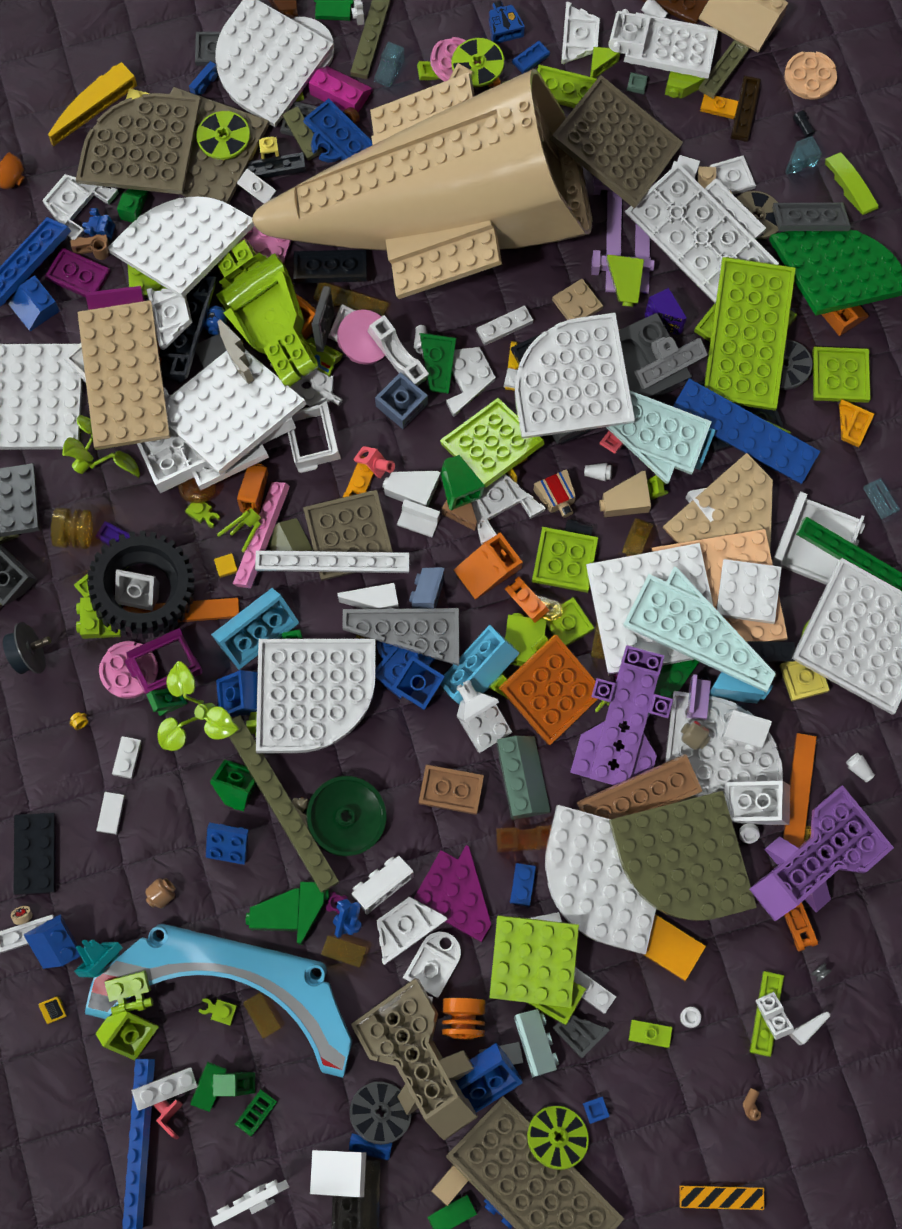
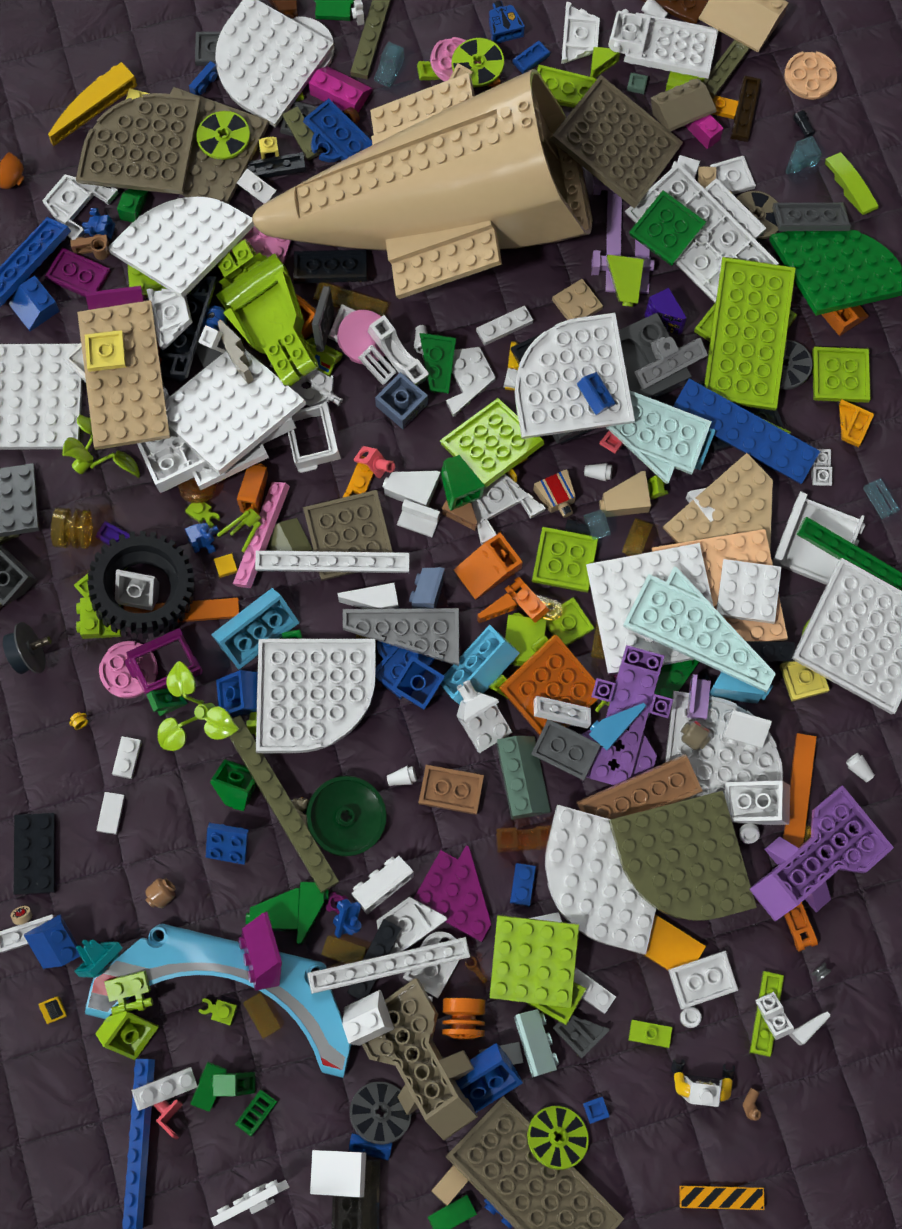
(105, 351): none -> light yellow plate
(201, 536): none -> blue piece
(211, 338): none -> white panel
(261, 953): none -> magenta slope
(366, 1019): none -> white slope
(380, 946): none -> black plate
(387, 376): none -> white tile
(388, 965): none -> white tile
(403, 776): none -> white cone
(476, 970): none -> clear orange hand
(501, 606): none -> orange slope
(562, 712): none -> white plate
(566, 749): none -> dark grey plate
(596, 393): none -> blue slope
(597, 524): none -> clear light blue panel
(611, 728): none -> dark azure slope
(667, 228): none -> green plate
(682, 104): none -> dark tan slope
(701, 1089): none -> torso
(703, 980): none -> white tile
(706, 130): none -> dark pink slope
(821, 469): none -> white slope

